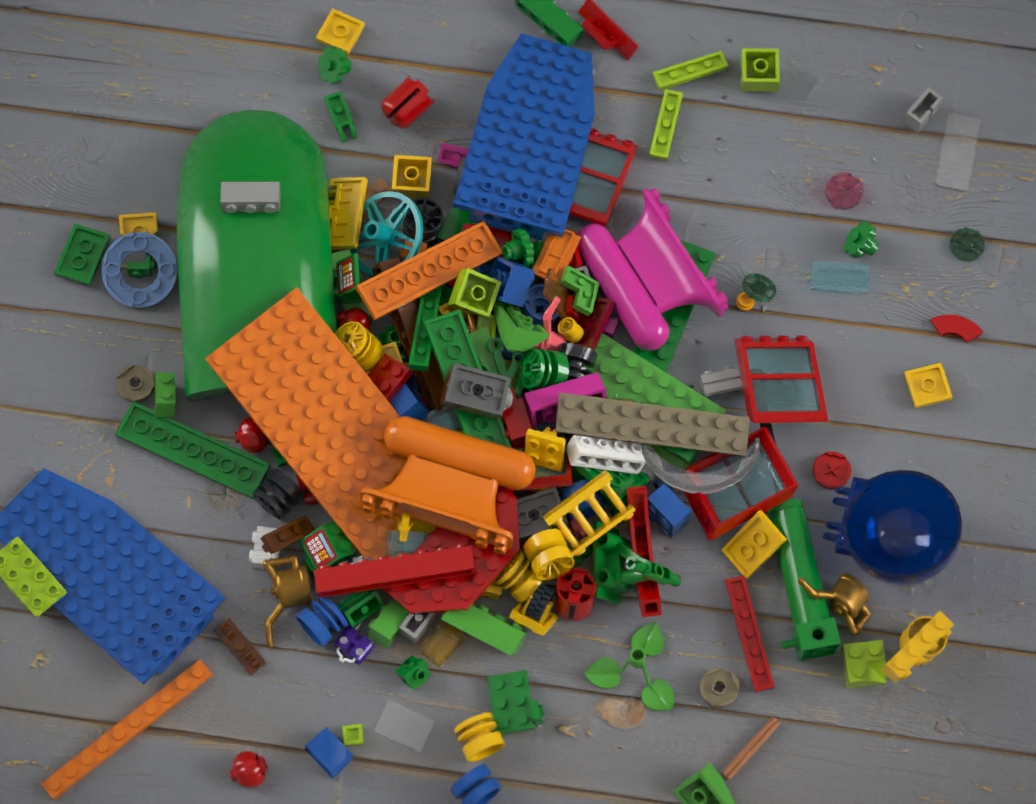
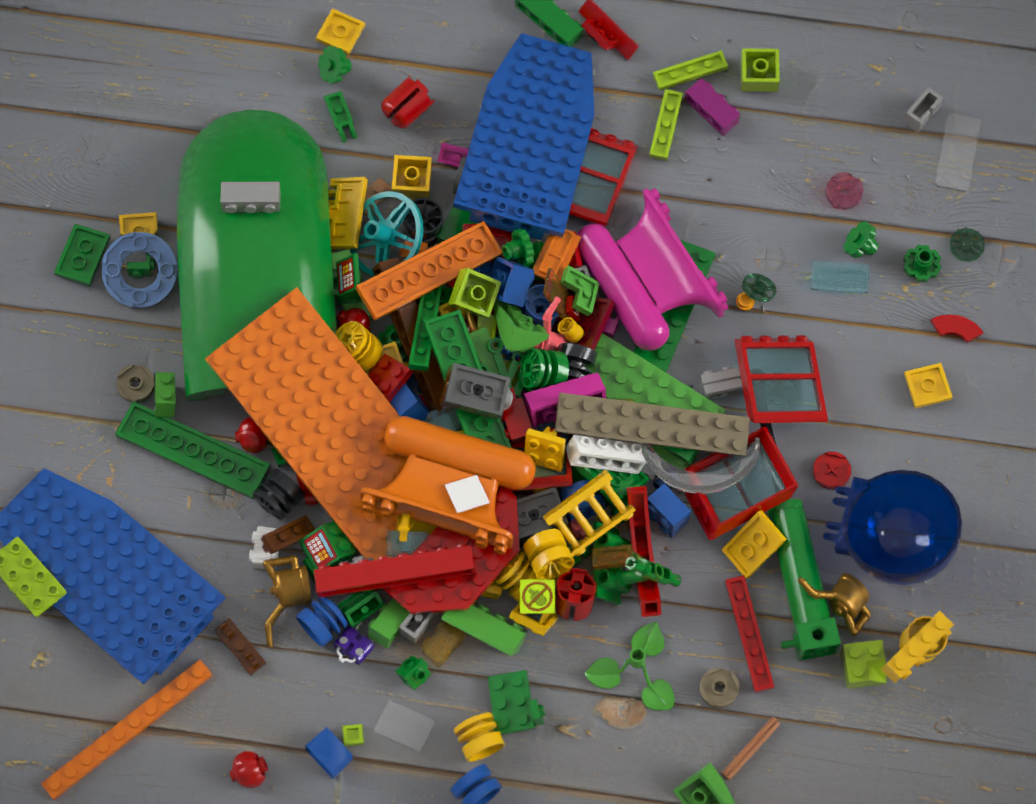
(467, 493): none -> white sticker
(537, 596): none -> clear neon green sticker
(611, 556): none -> clear orange plate
(712, 106): none -> magenta brick
(922, 263): none -> green plant

